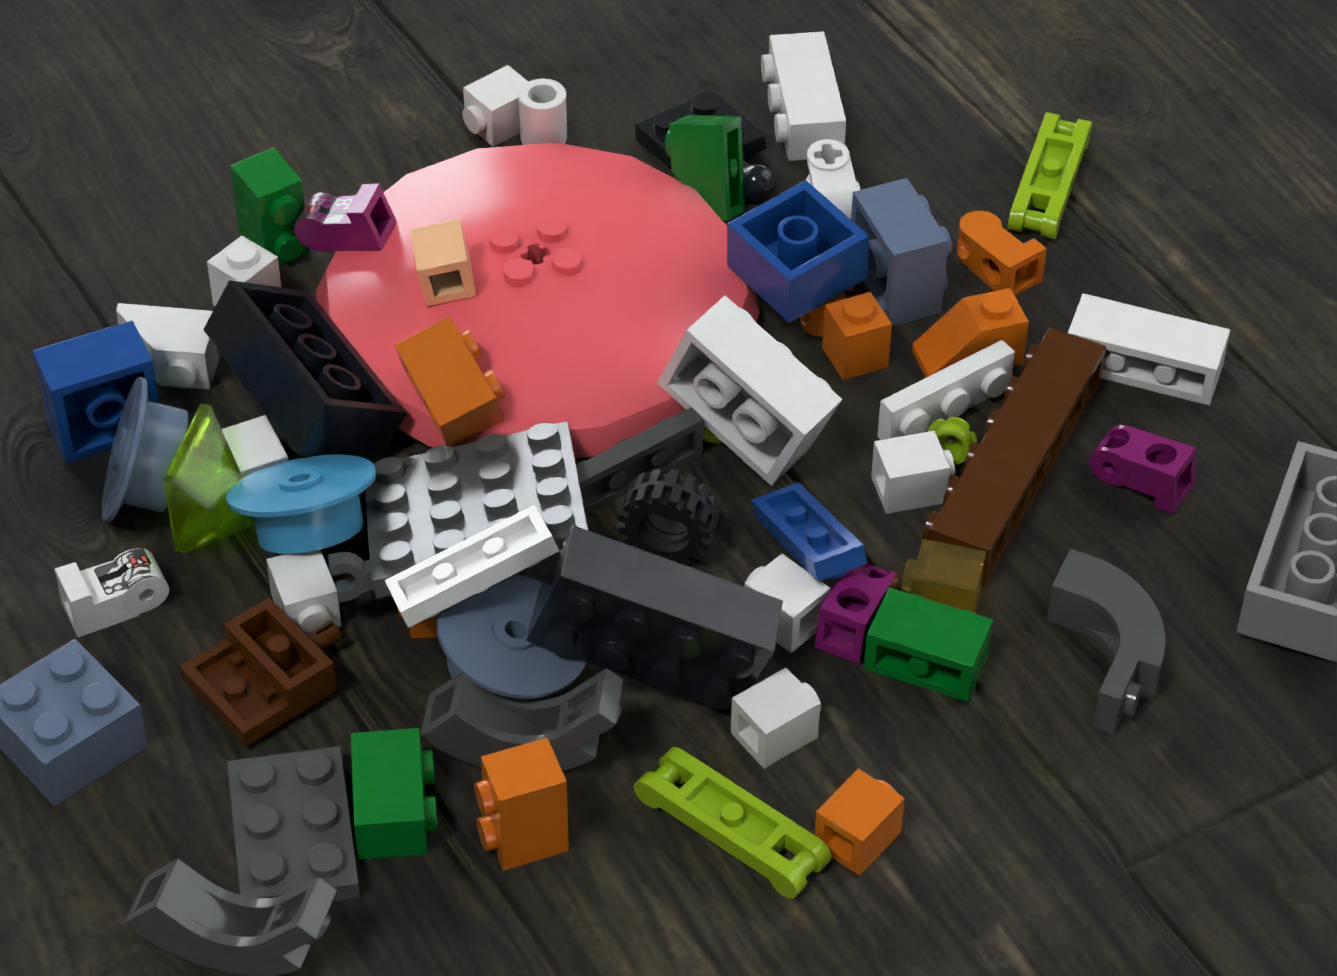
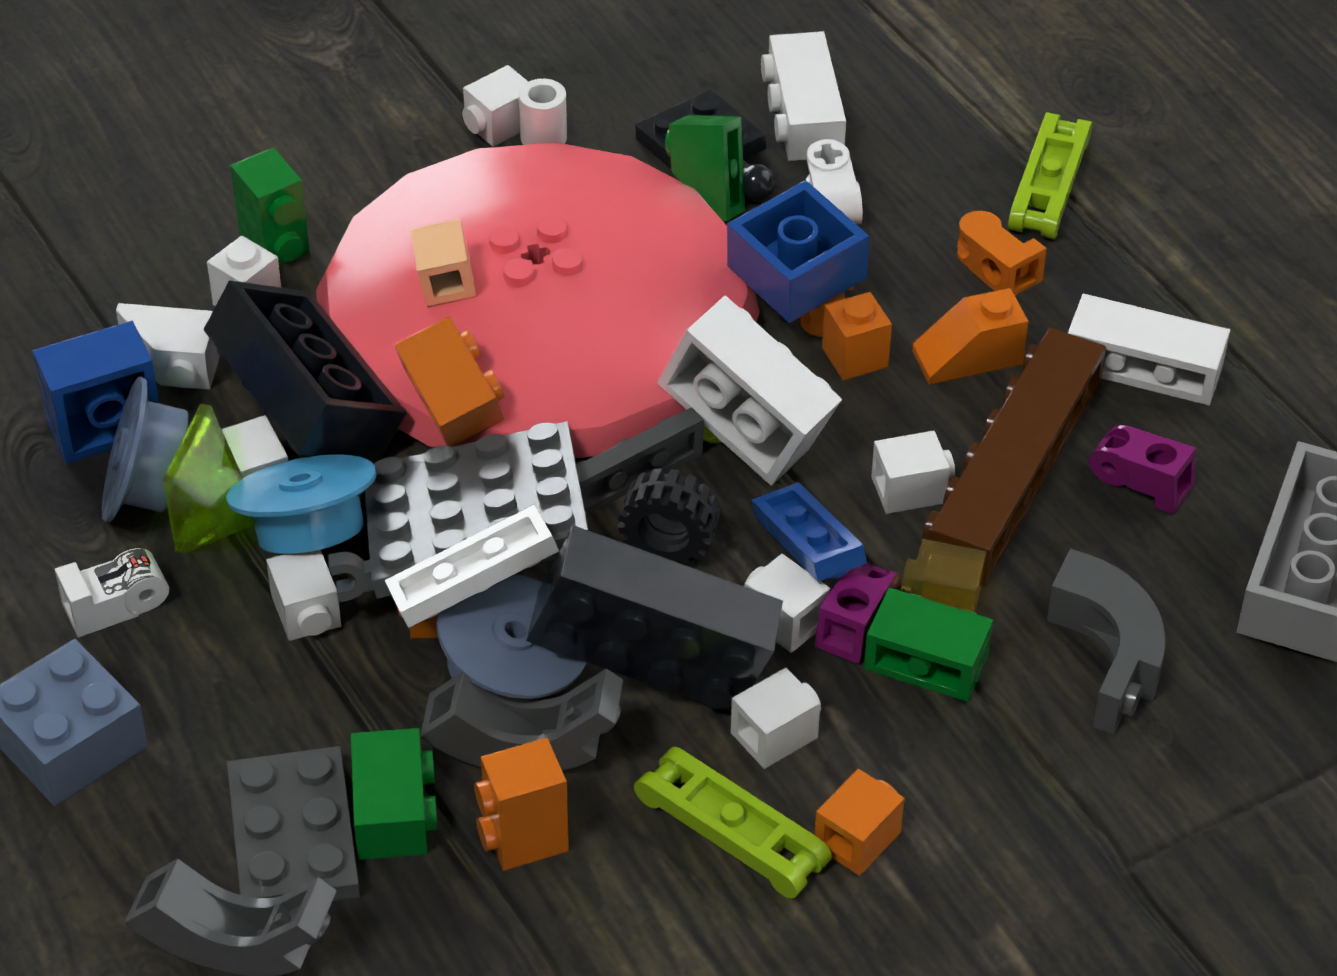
(263, 671): reddish brown plate -> none
(346, 221): magenta leg -> none
(904, 250): sand blue brick -> none
(947, 392): white plate -> none
(960, 430): lime plate -> none

